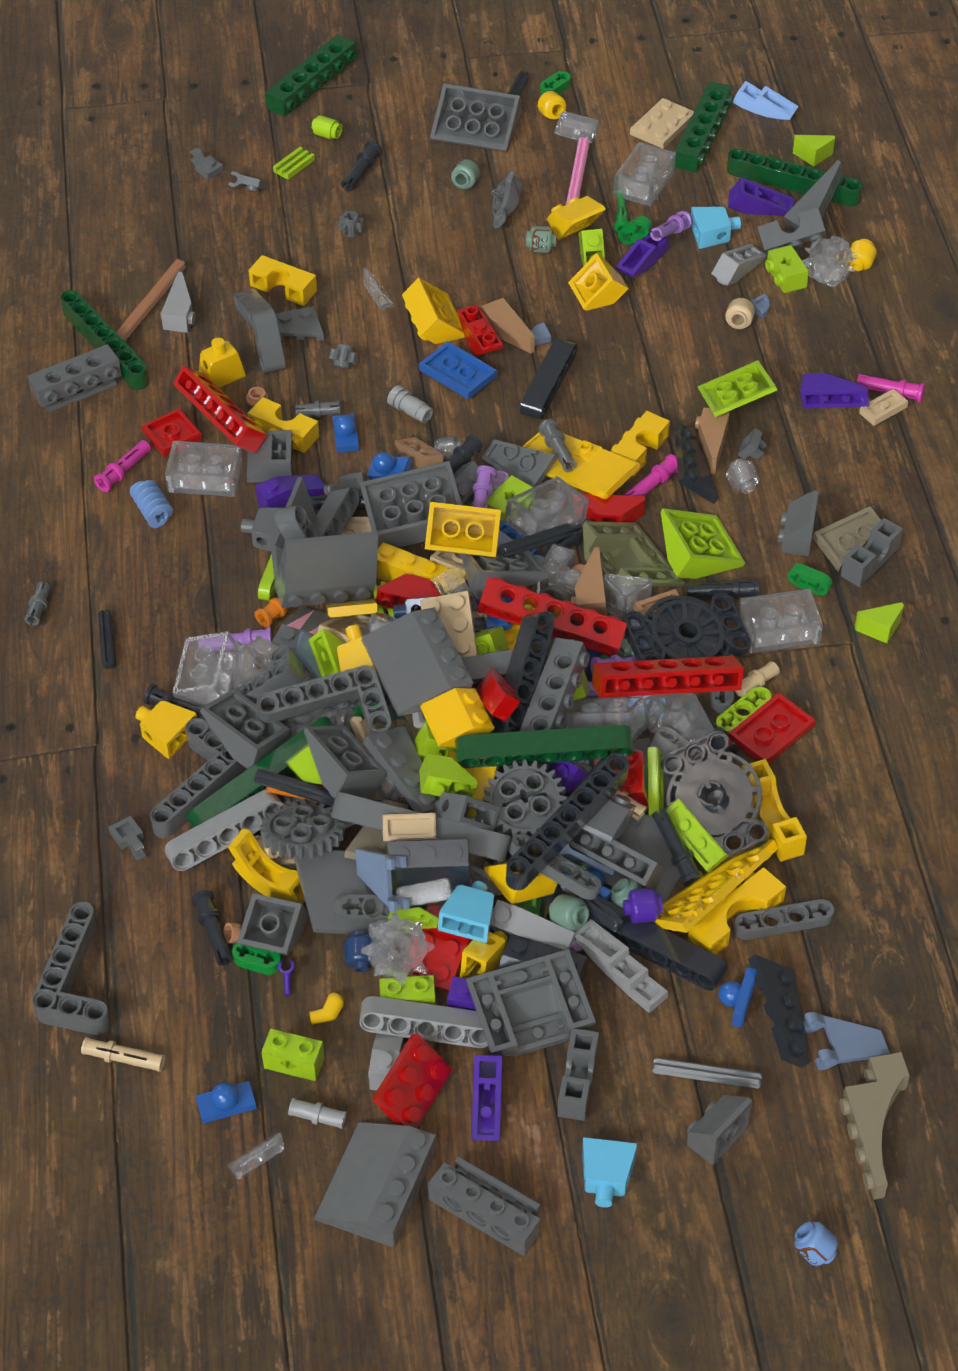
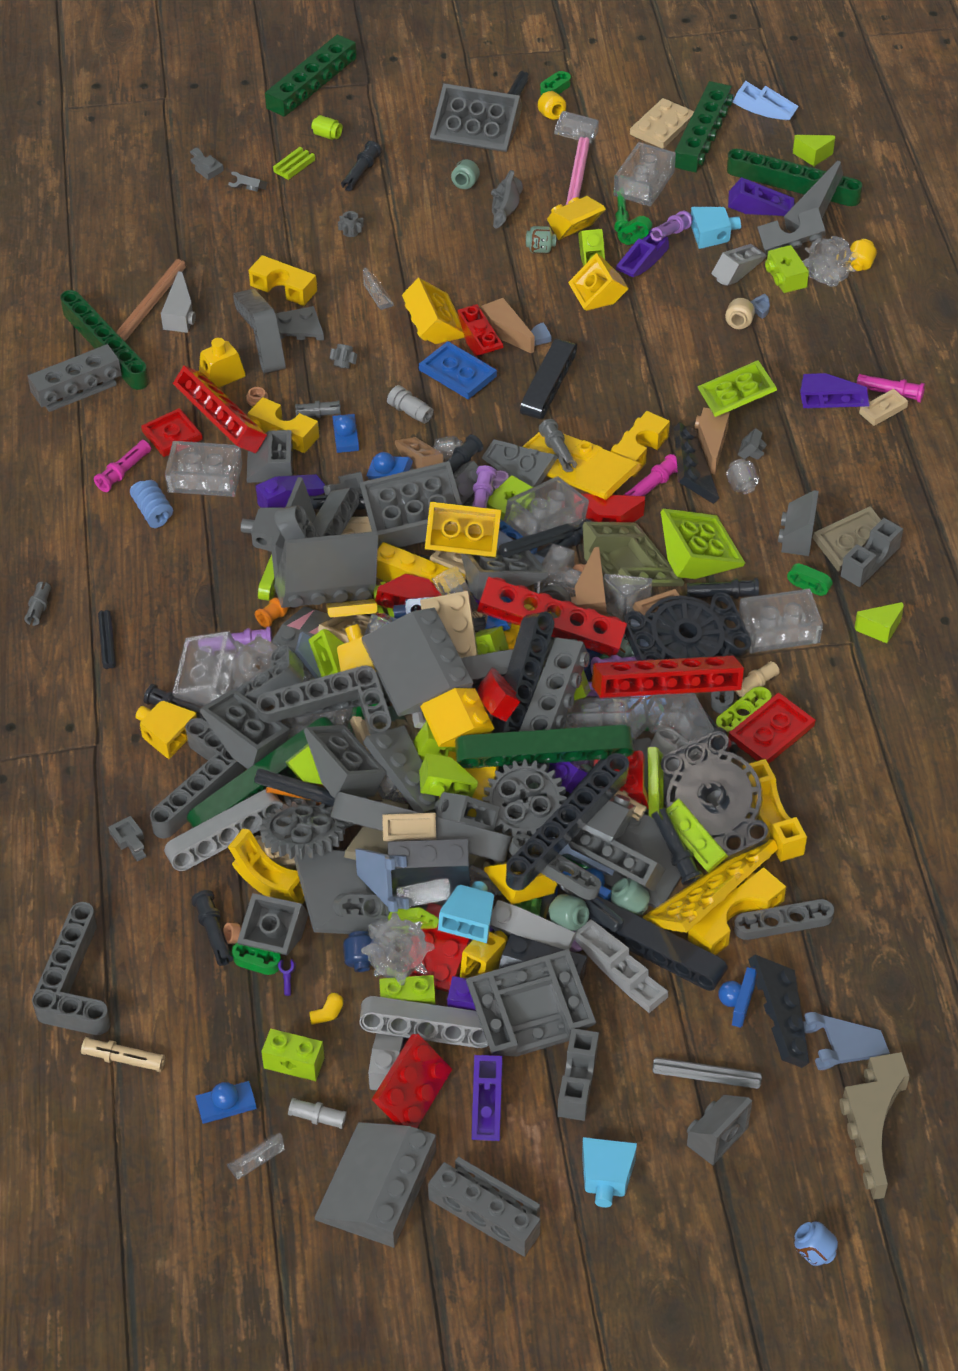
(643, 905): dark purple head -> none

